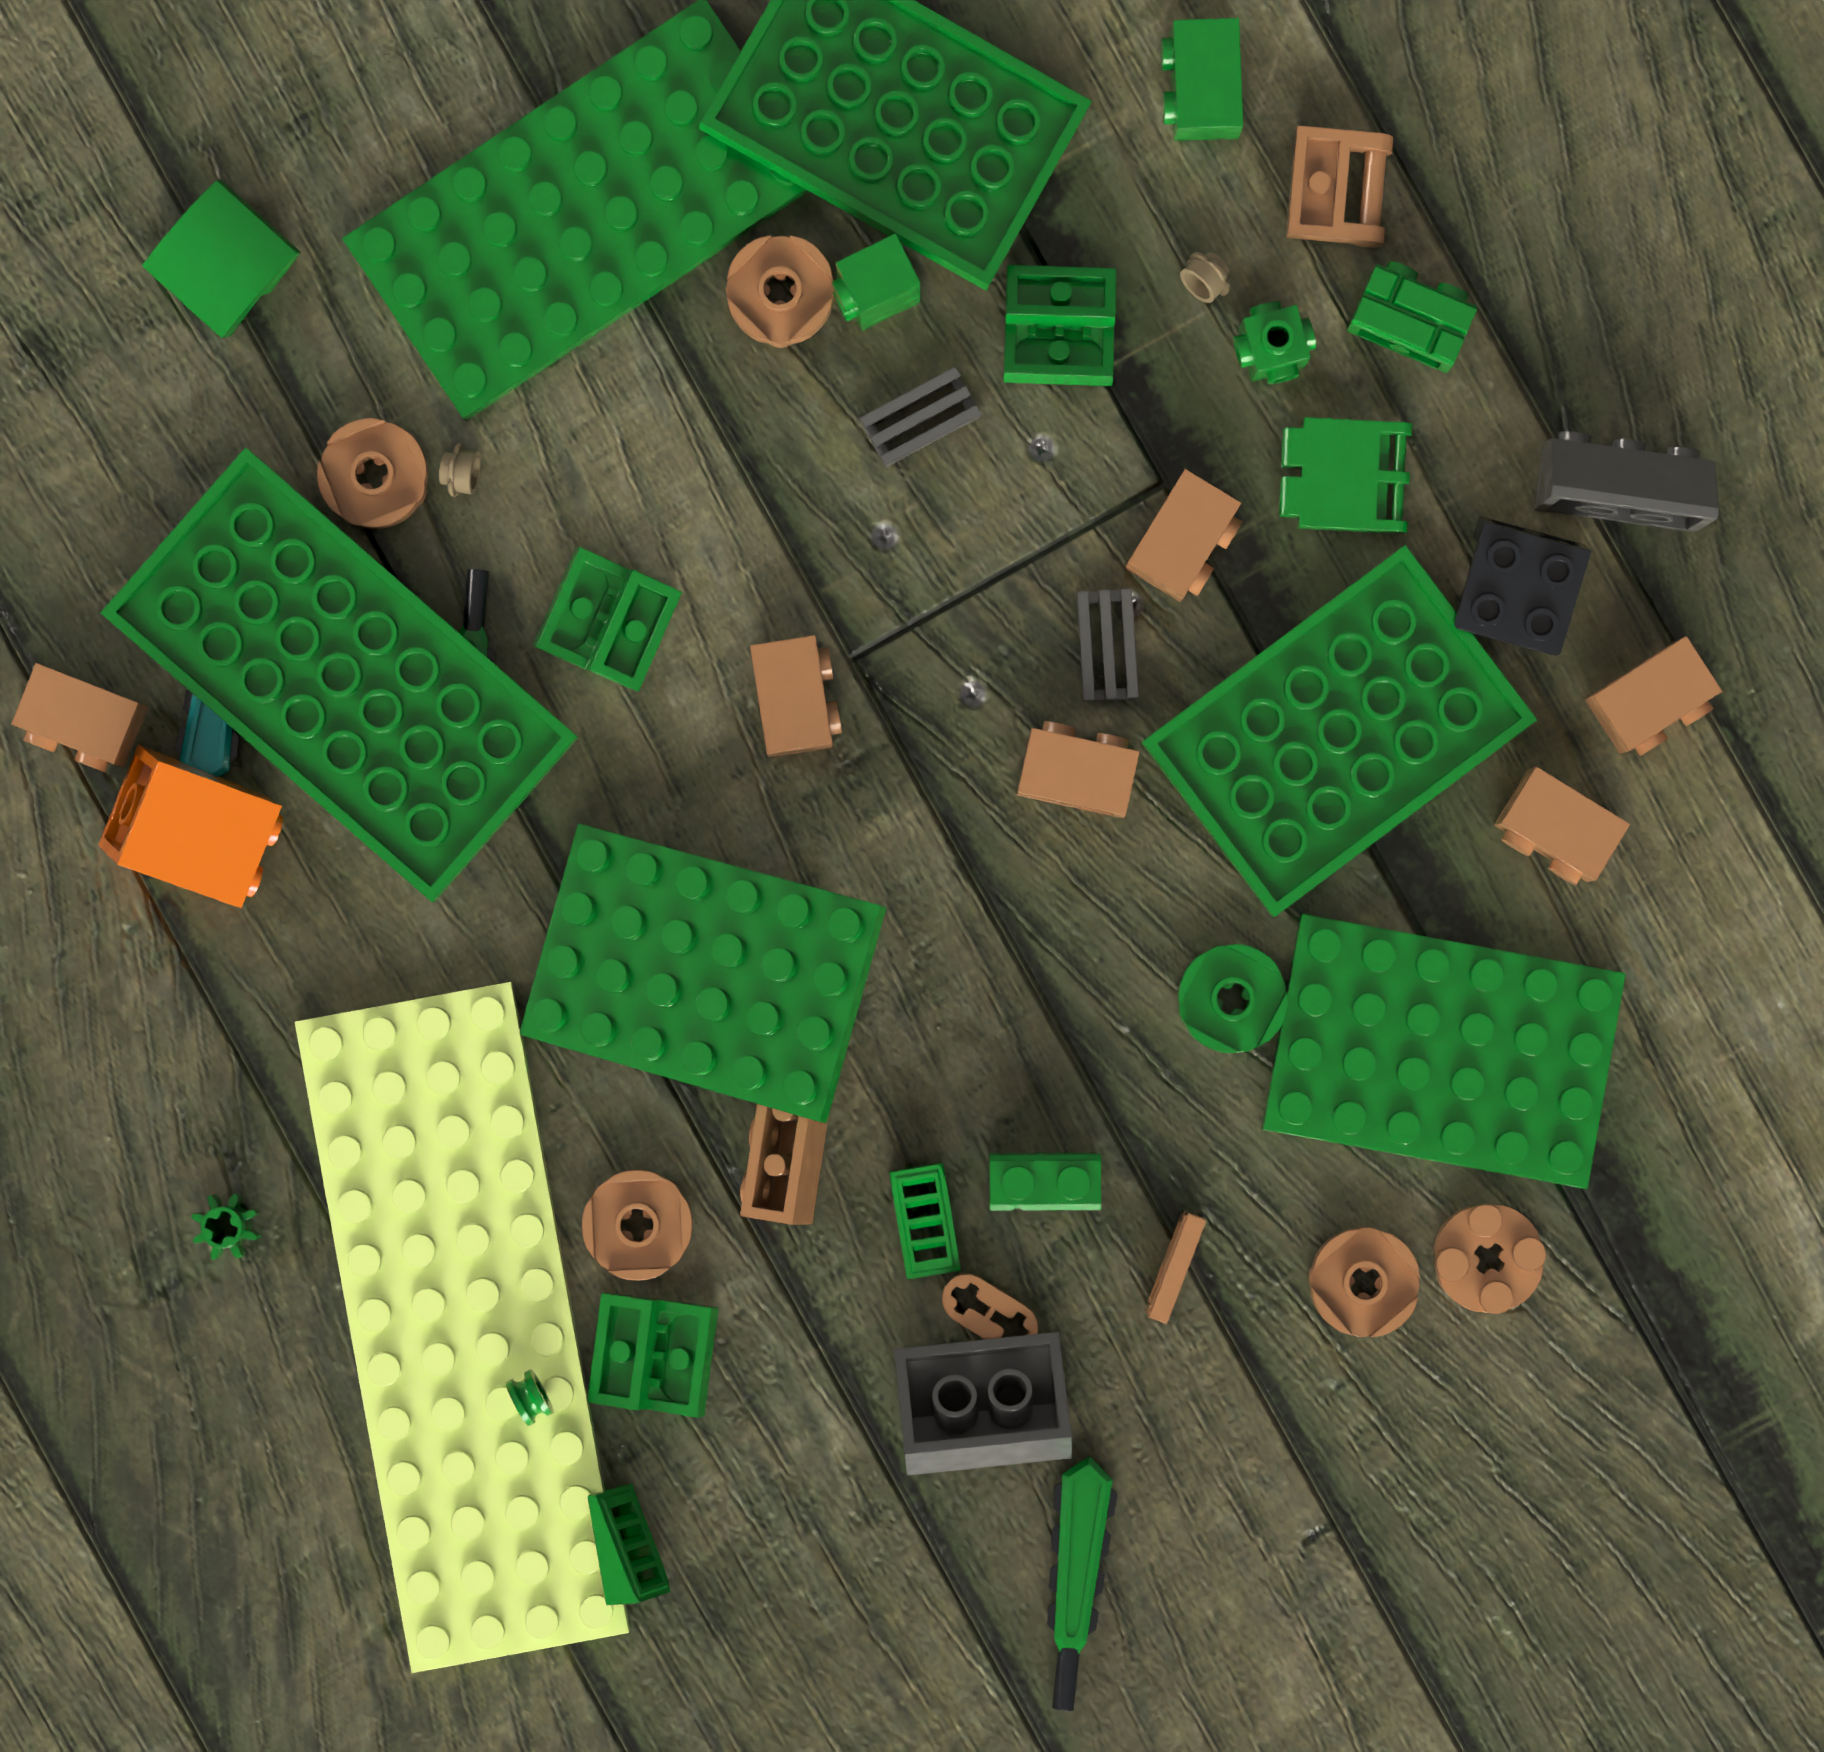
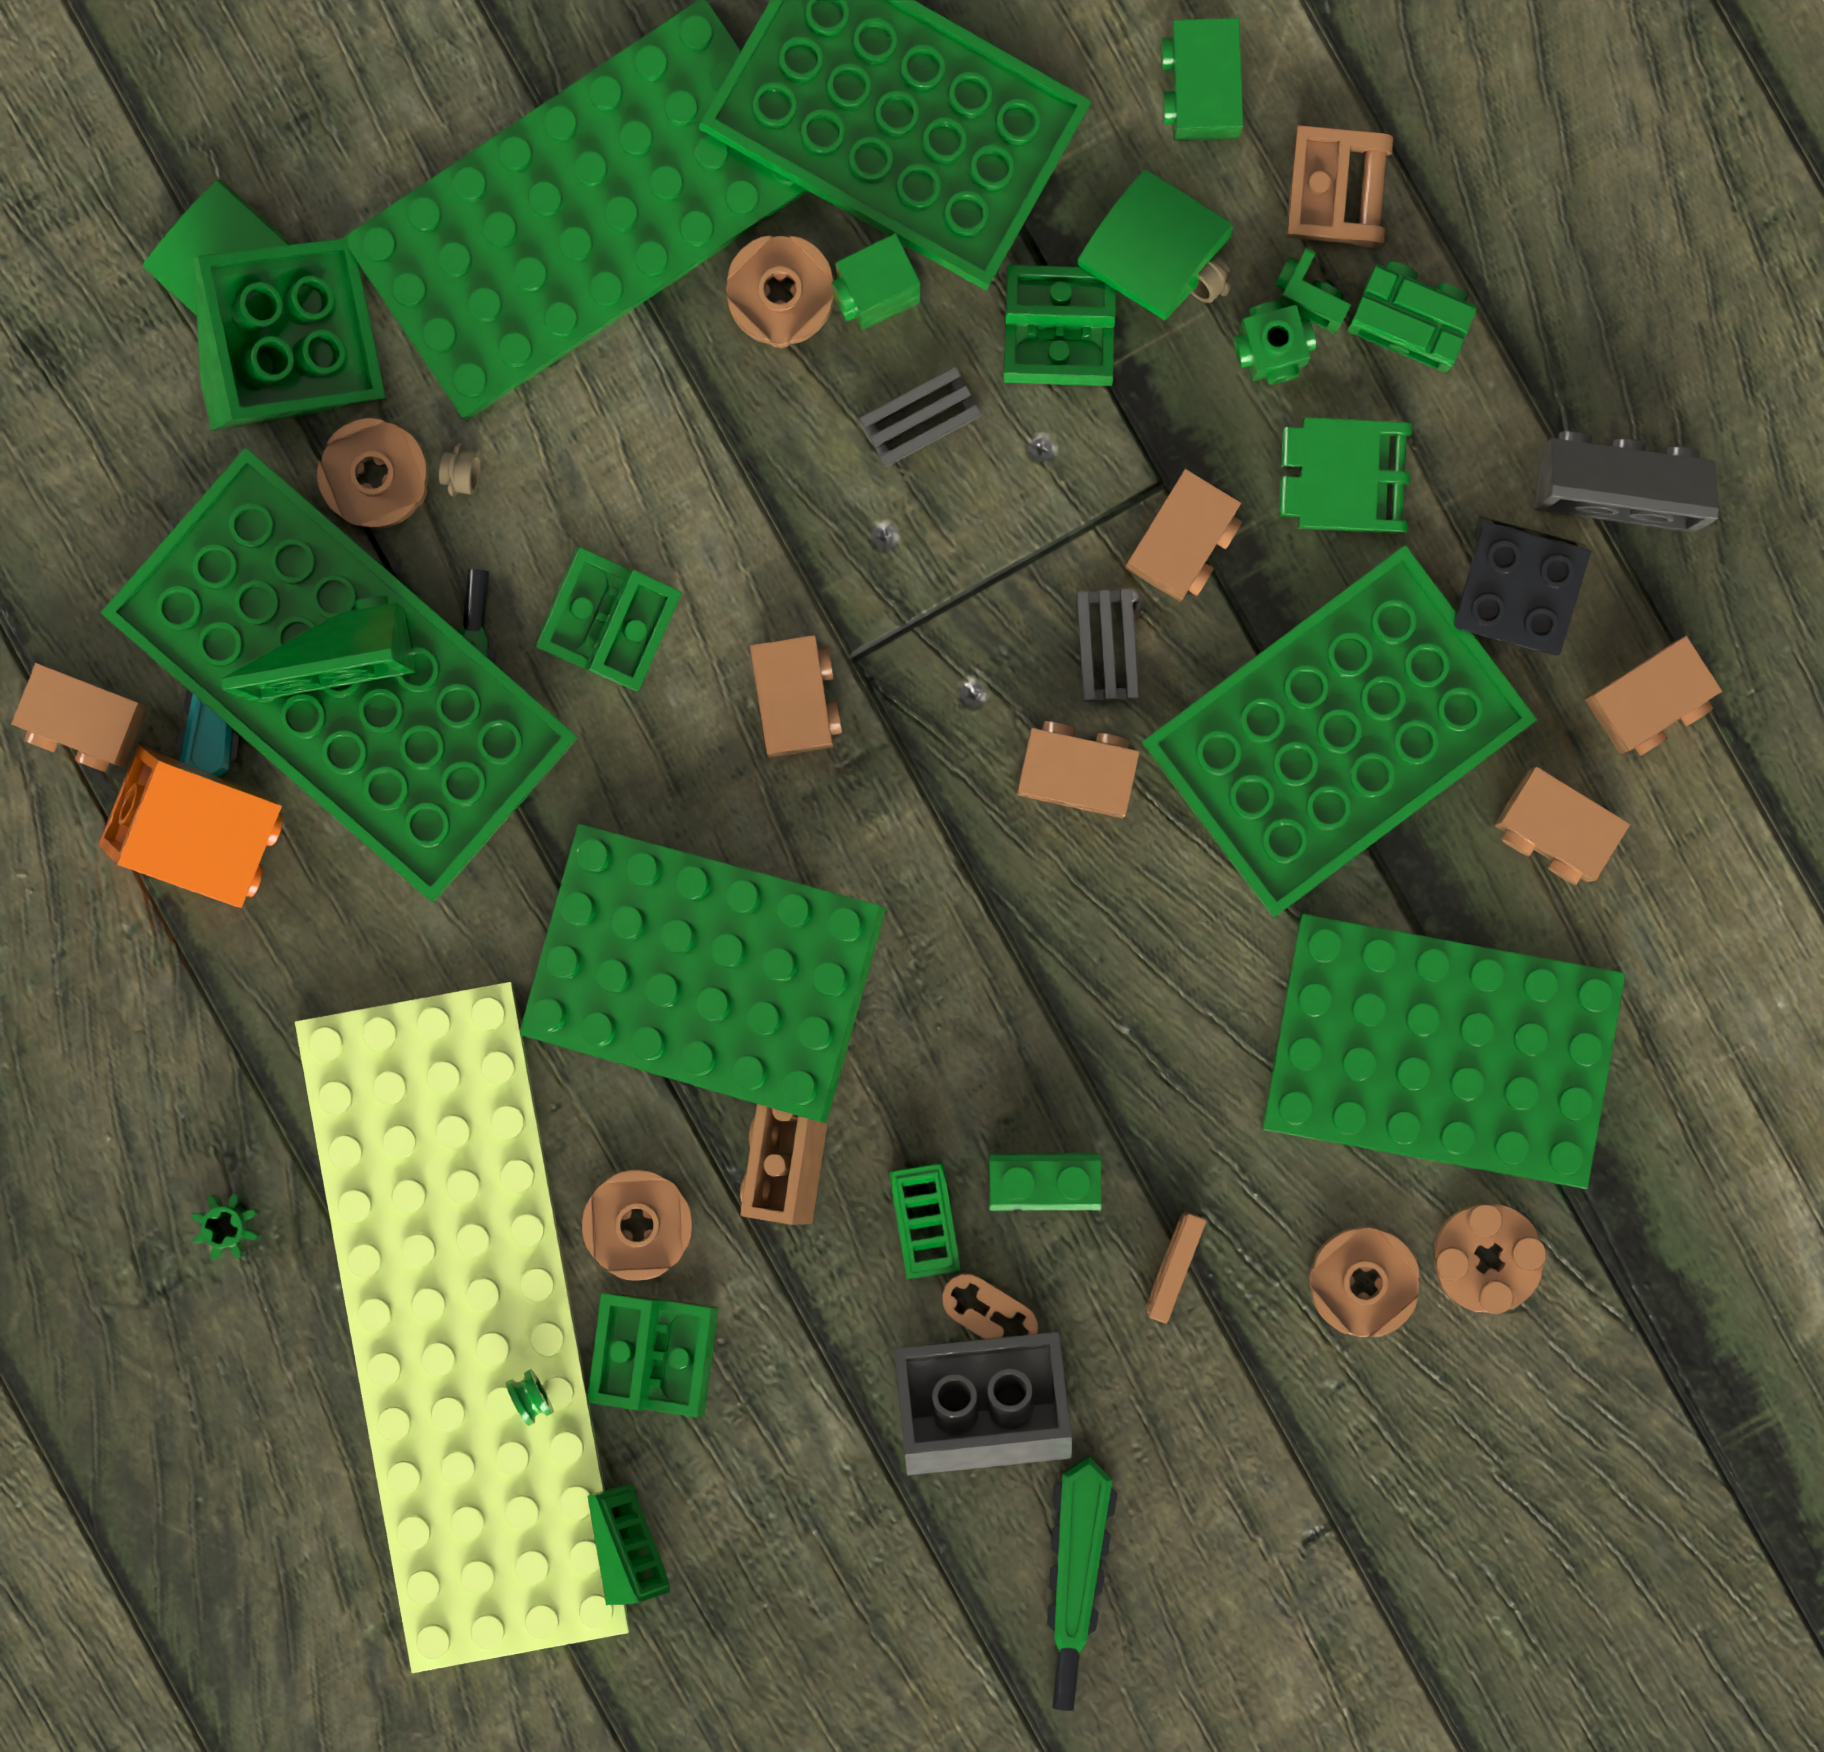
(283, 333): none -> green slope
(336, 653): none -> green slope
(1155, 244): none -> green slope
(1262, 989): green plate -> none
(1317, 301): none -> green bracket

